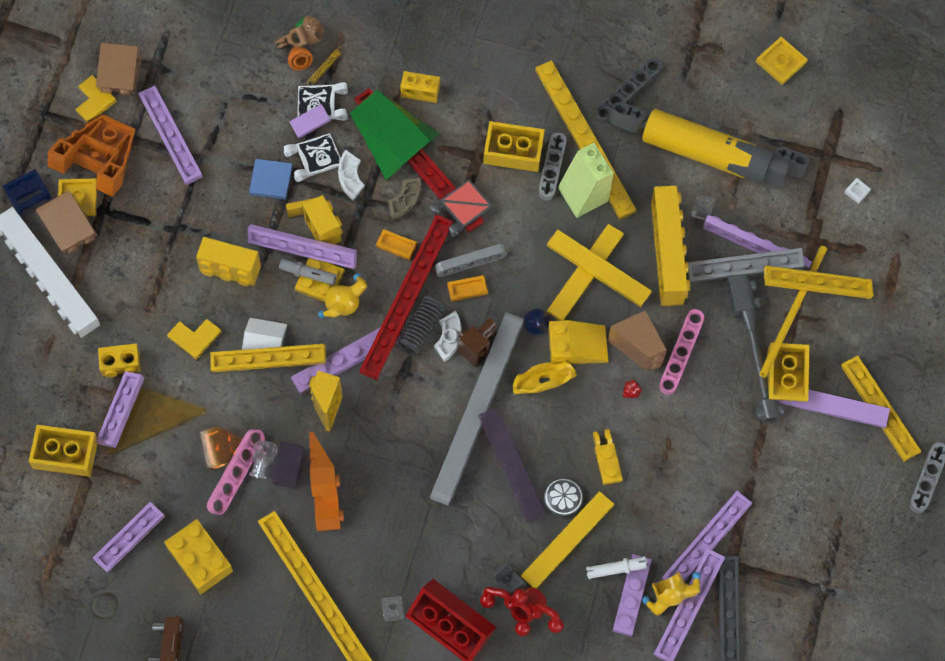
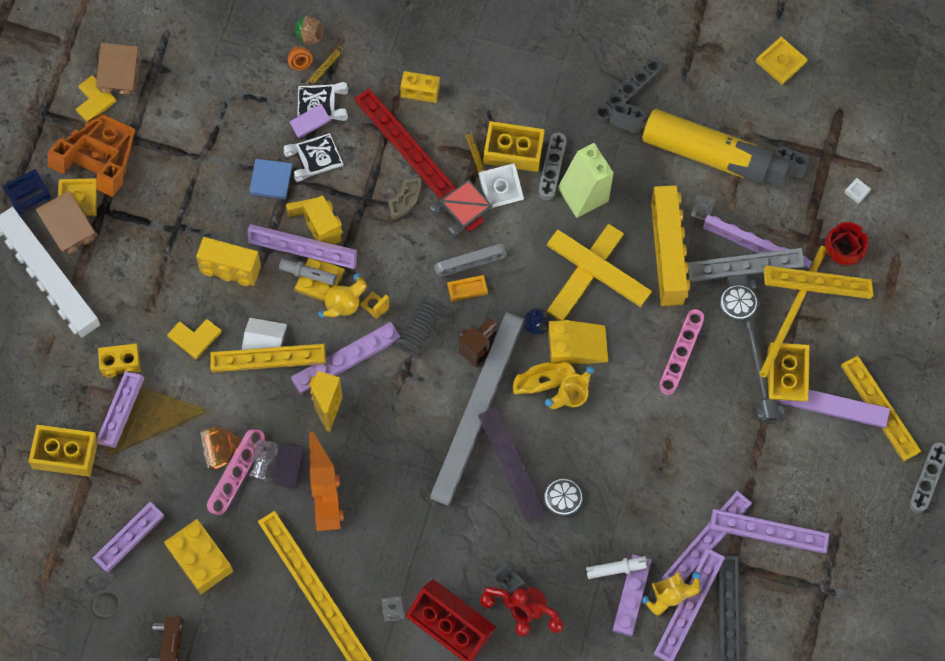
(170, 135): lavender plate -> none
(291, 38): medium nougat piece -> none
(348, 175): white tile -> none
(380, 308): none -> yellow bracket
(390, 132): green wedge -> none
(396, 244): light orange tile -> none
(405, 298): red plate -> none
(450, 335): white tile -> none
(474, 155): none -> yellow piece
(501, 185): none -> white slope
(567, 540): yellow tile -> none
(572, 391): none -> yellow piece
(581, 131): yellow plate -> none
(607, 459): yellow hinge -> none
(631, 389): red plate -> none
(638, 341): medium nougat slope -> none
(738, 302): none -> dish
(769, 531): none -> lavender tile
(855, 238): none -> red piece

